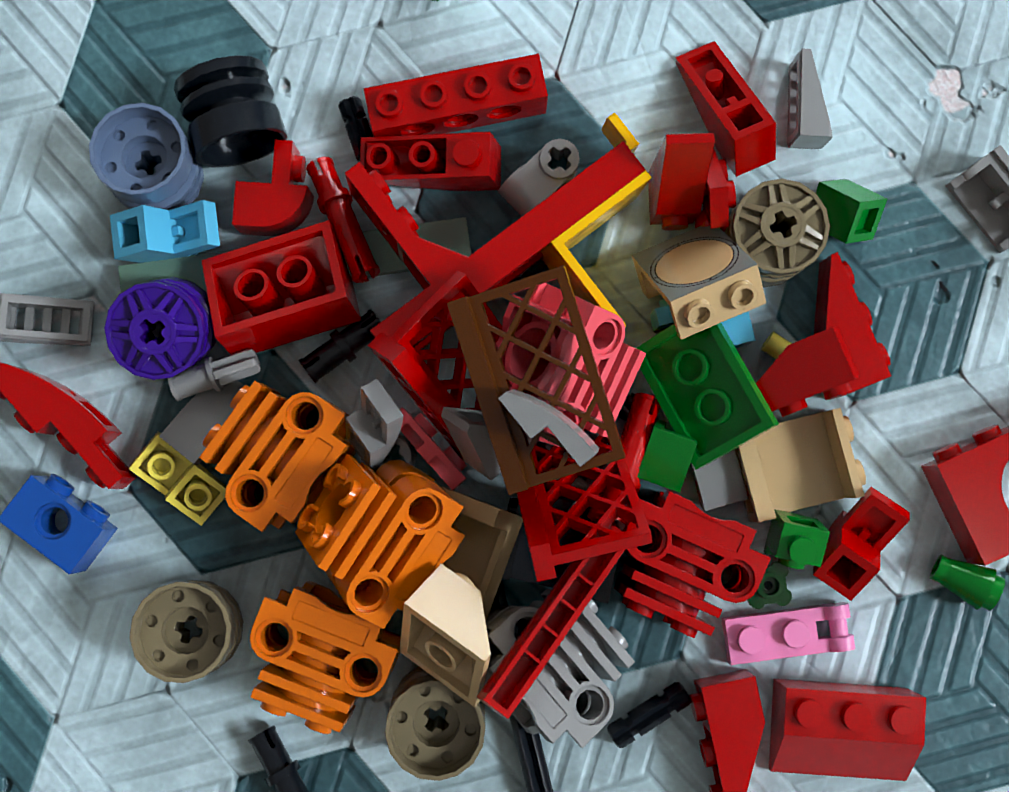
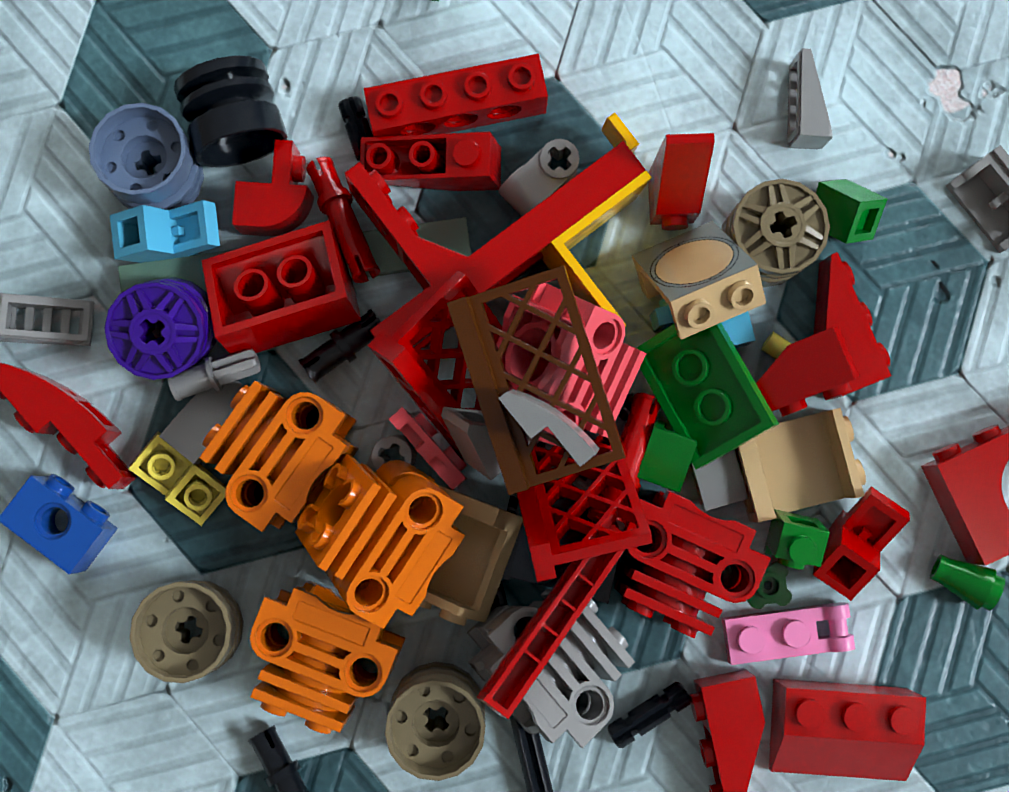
(375, 425): light grey slope -> none
(448, 632): tan slope -> none
(718, 196): red plate -> none
(729, 109): red slope -> none

